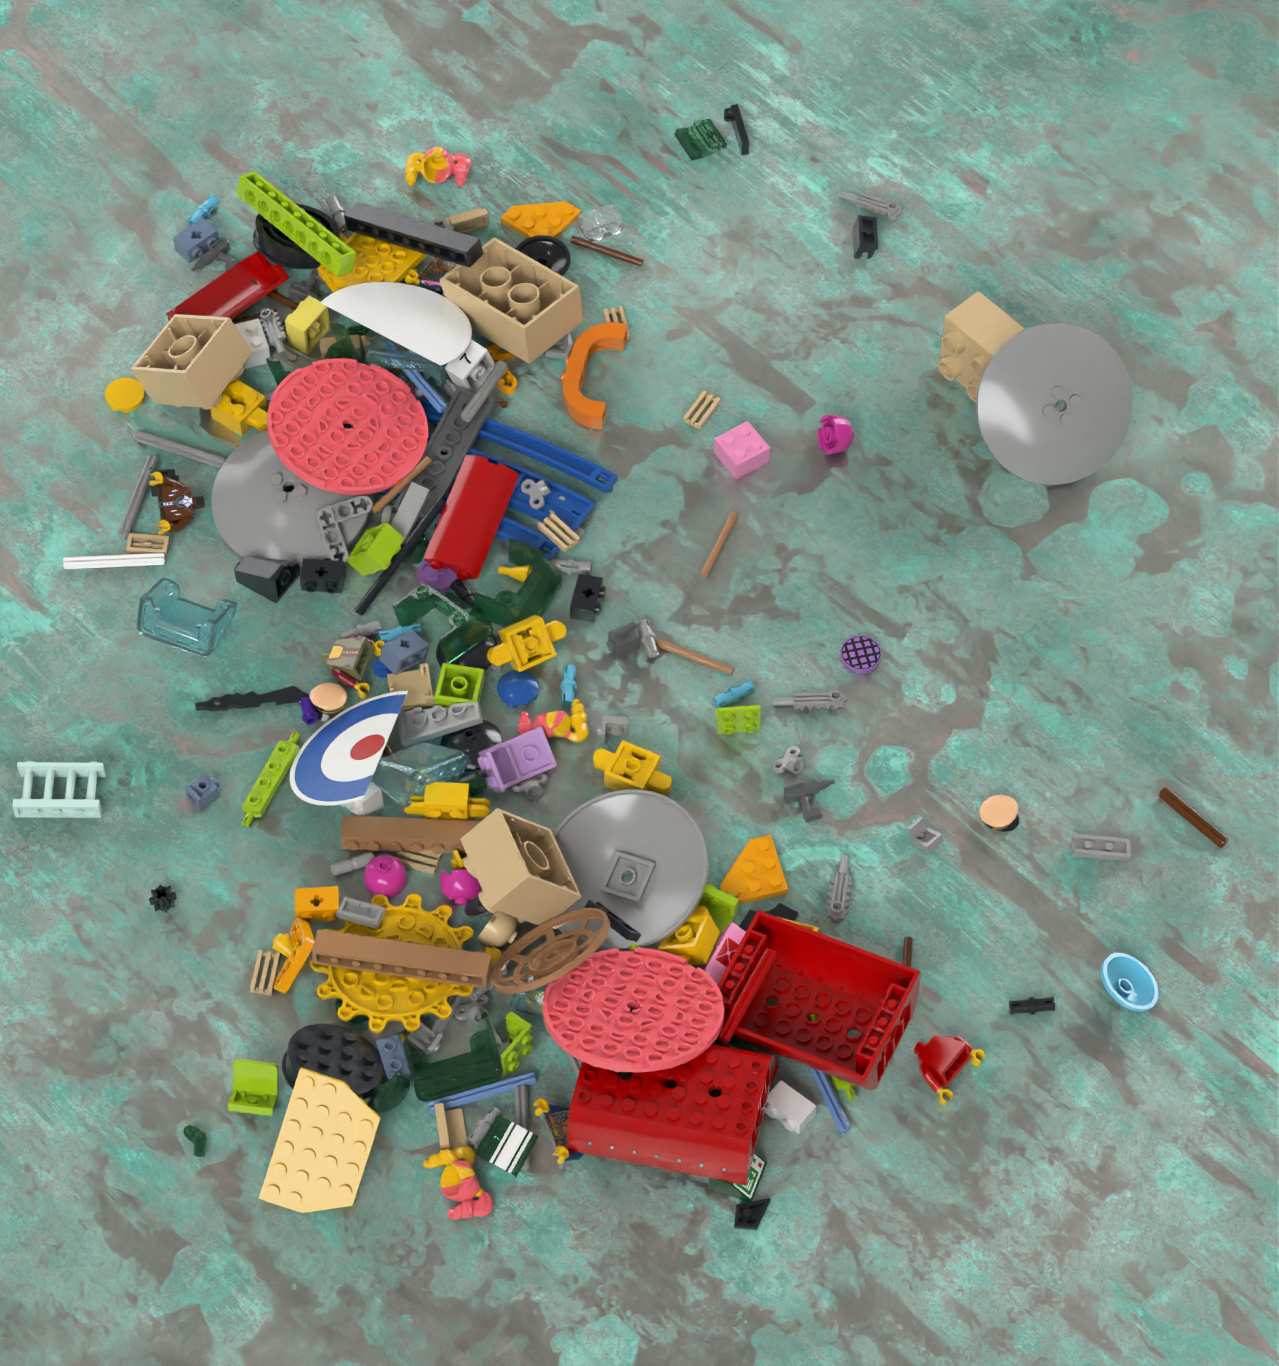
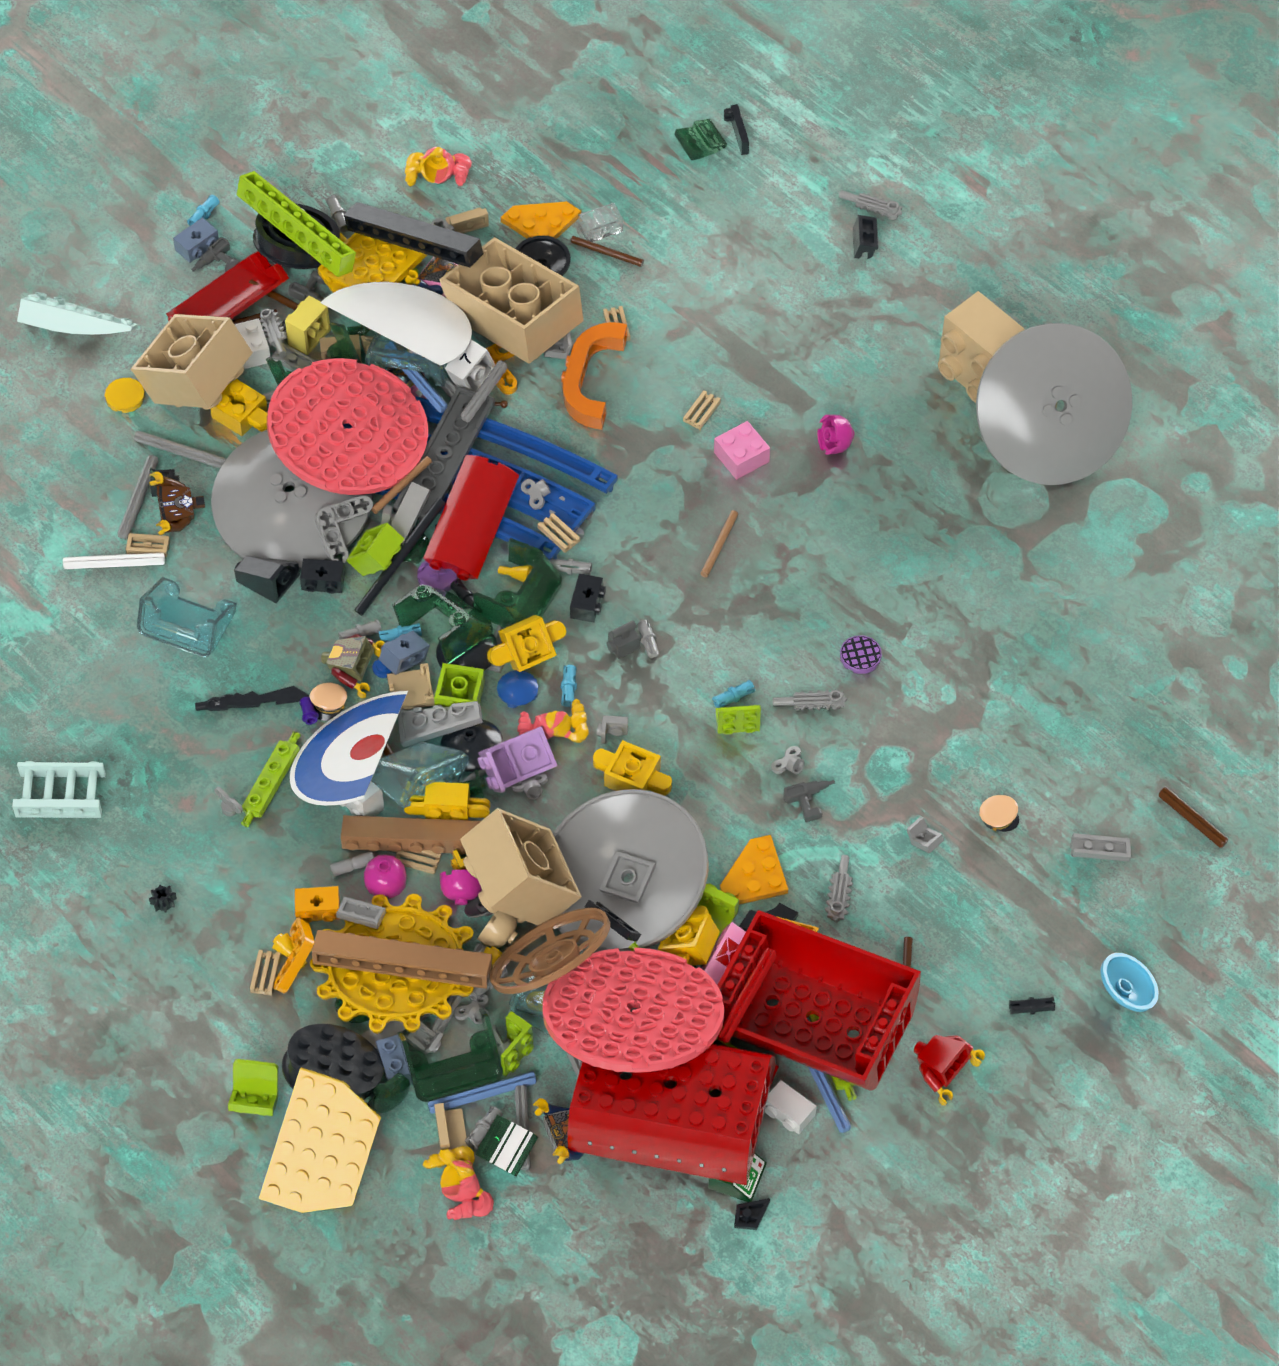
(68, 317): none -> light aqua wedge
(198, 1138): clear green arm -> none
(202, 792): sand blue brick -> none
(229, 805): none -> light grey piece
(694, 656): medium nougat bar -> none

